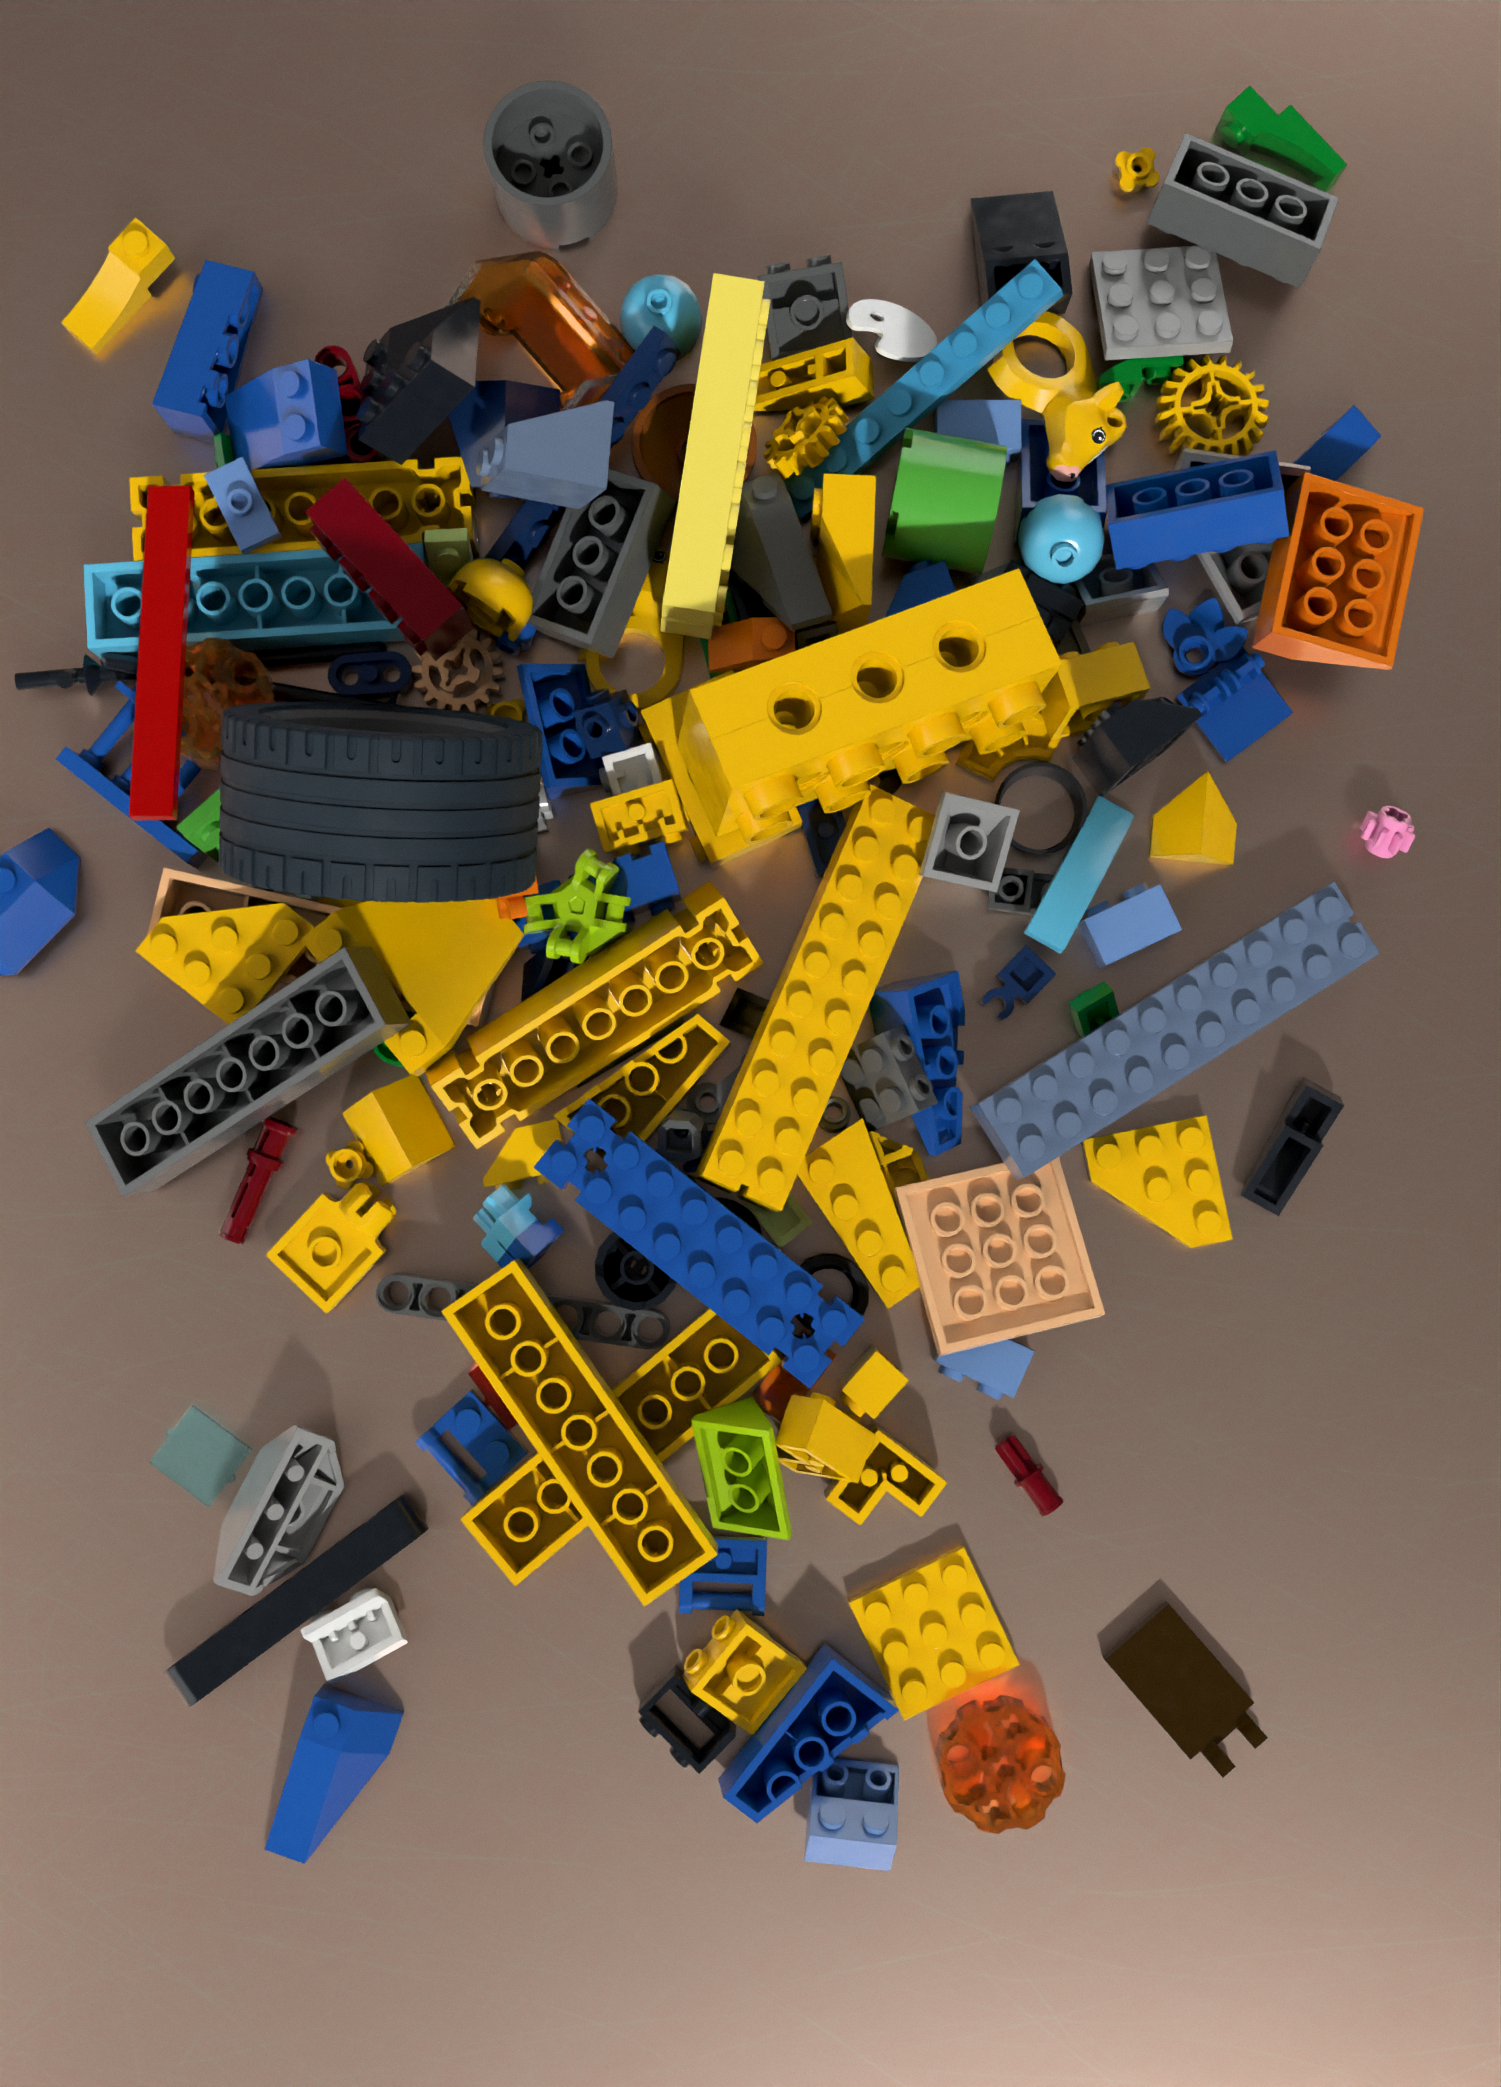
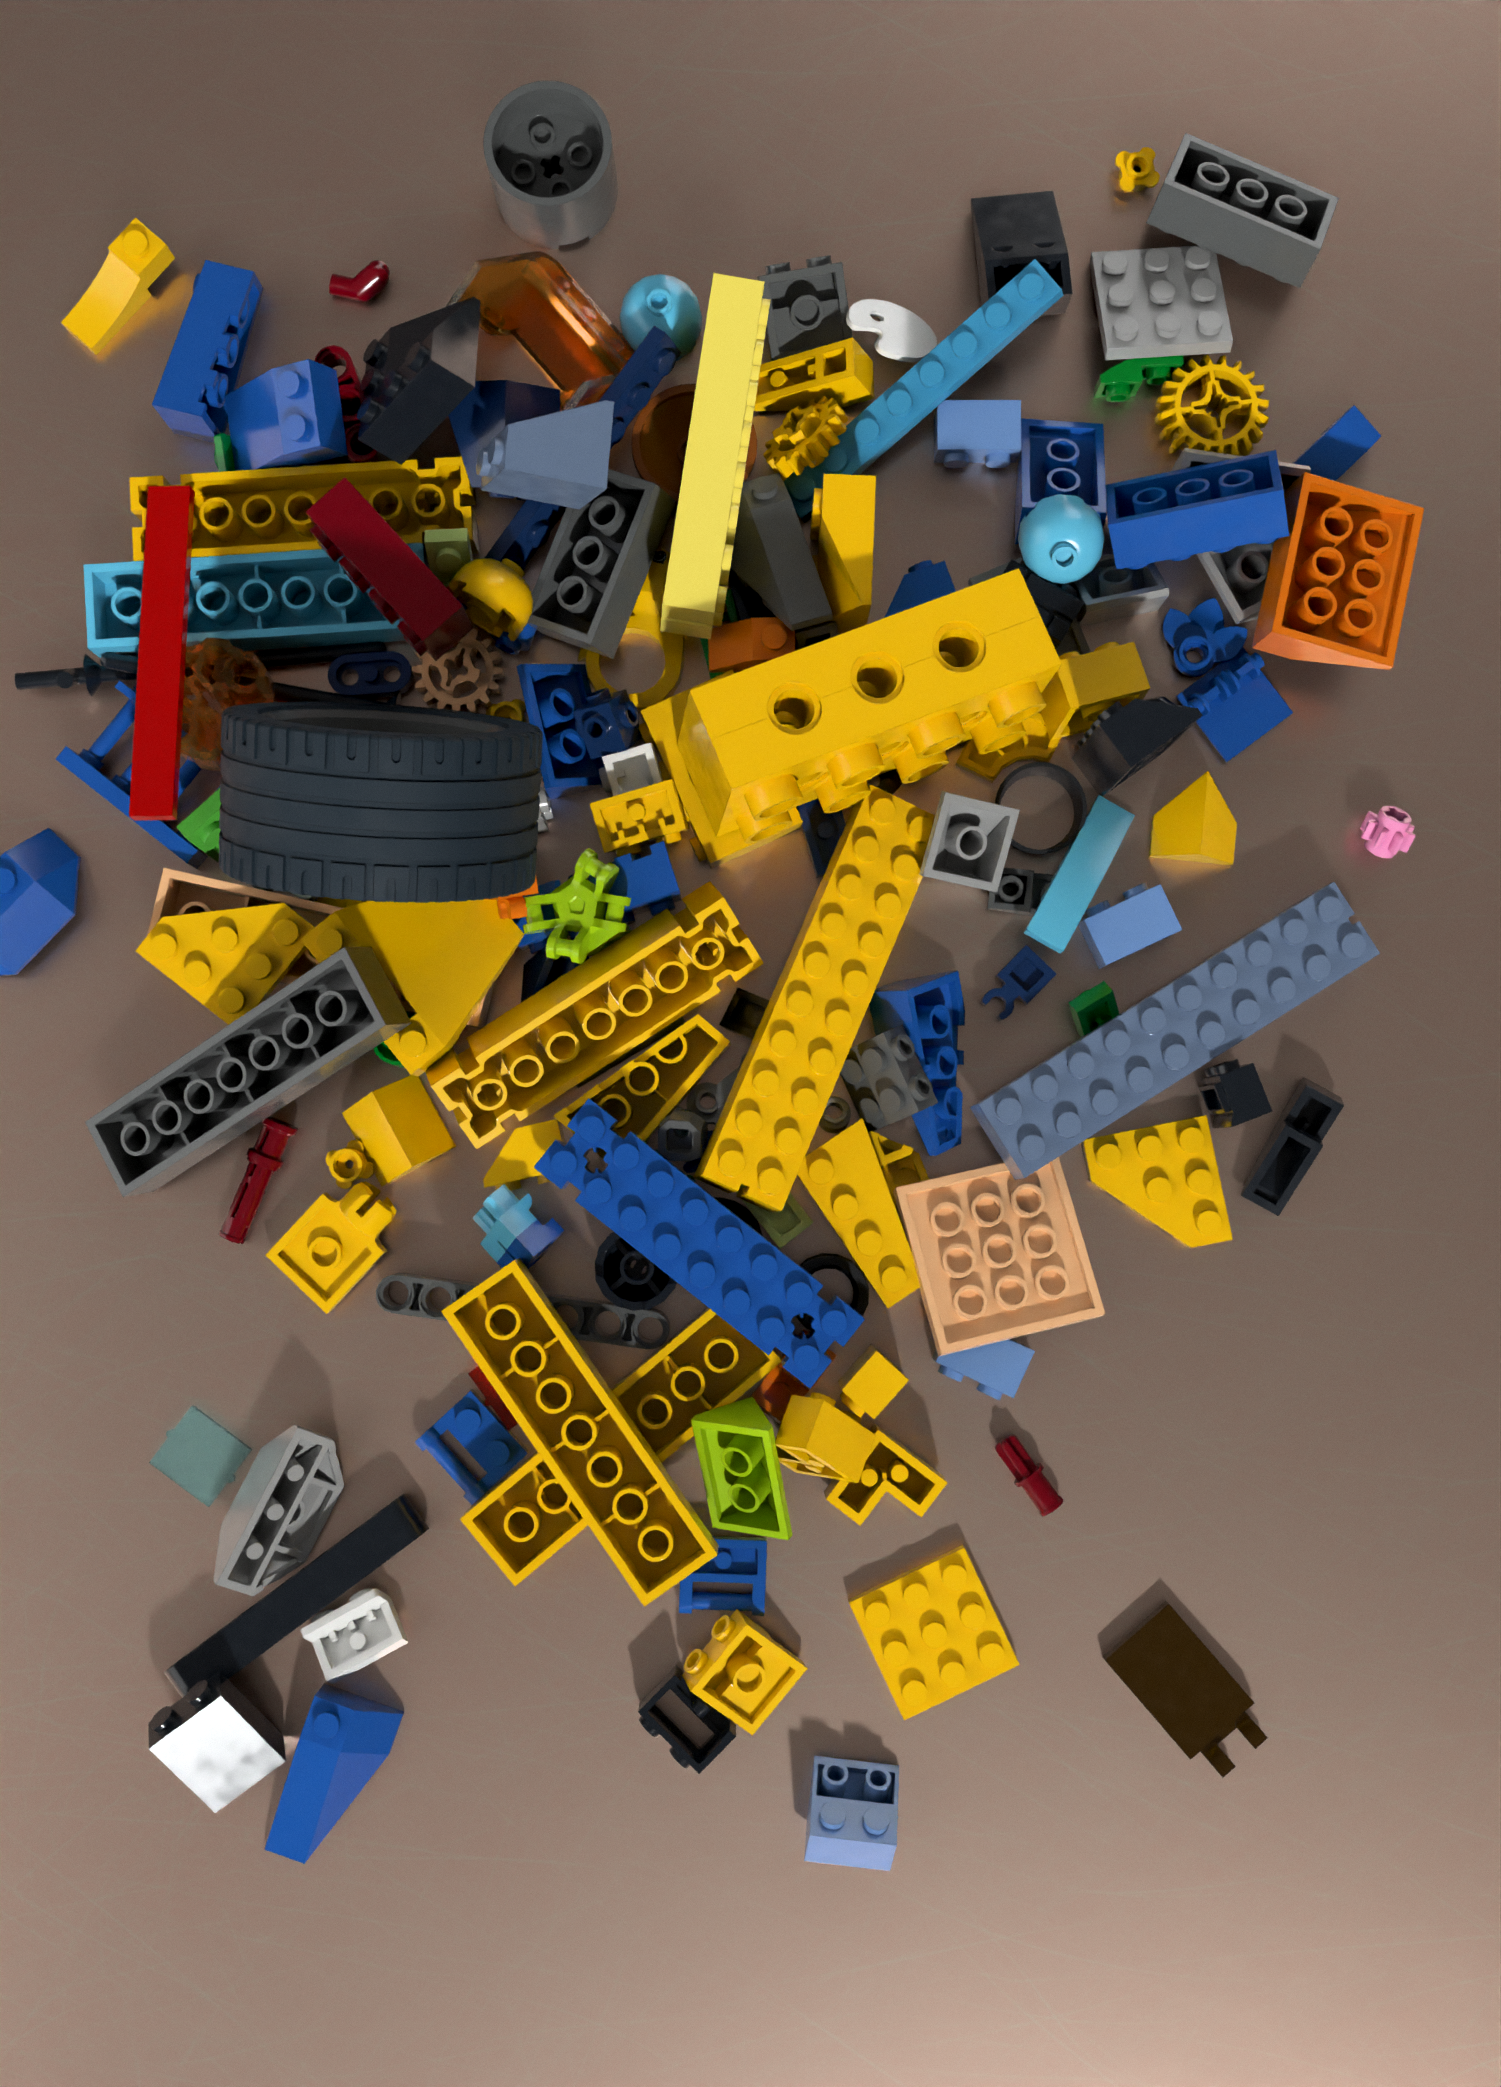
(216, 1741): none -> brick
(242, 505): medium blue plate -> none
(364, 285): none -> dark red arm
(804, 1733): blue wedge -> none
(944, 500): bright green brick -> none
(1036, 1749): clear orange connector -> none
(1076, 414): yellow animal -> none
(1233, 1094): none -> black window
(1254, 126): green slope -> none

